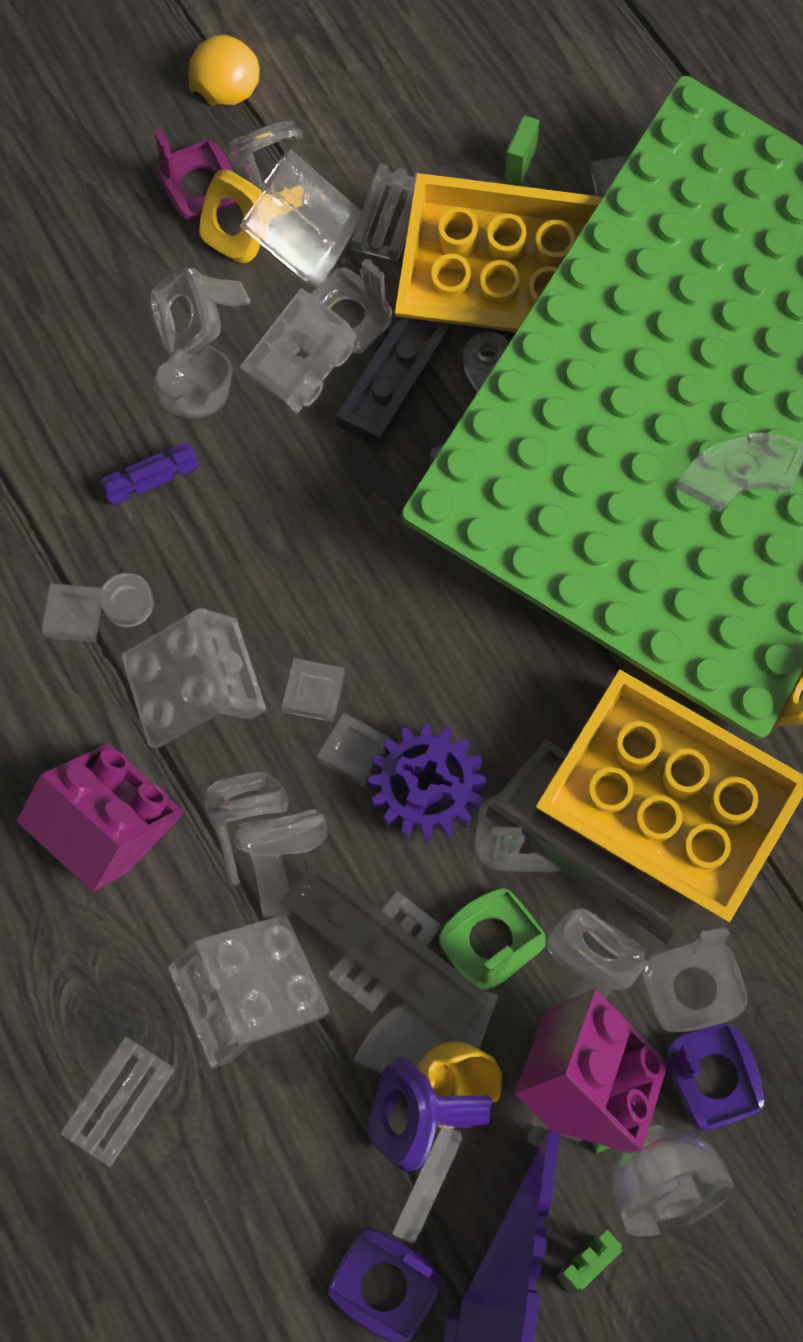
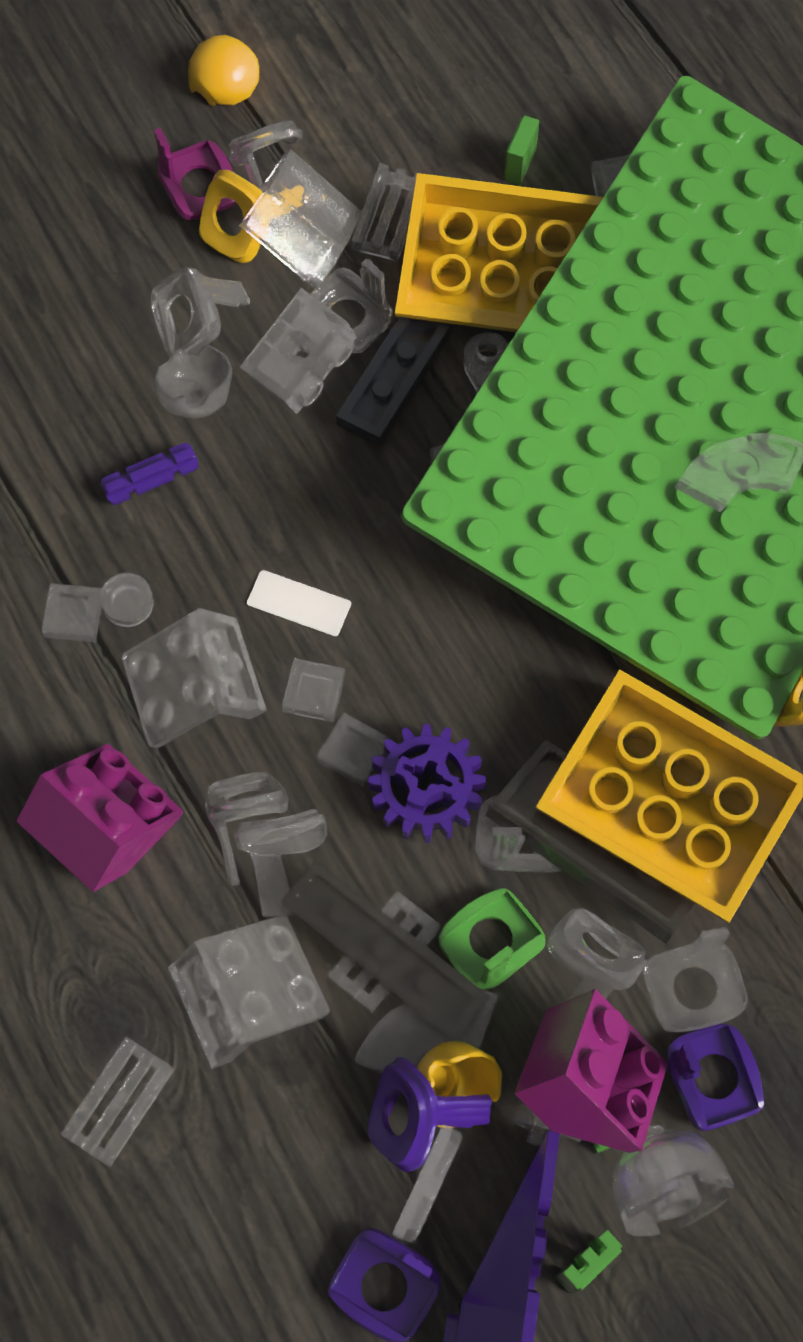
(299, 603): none -> white sticker

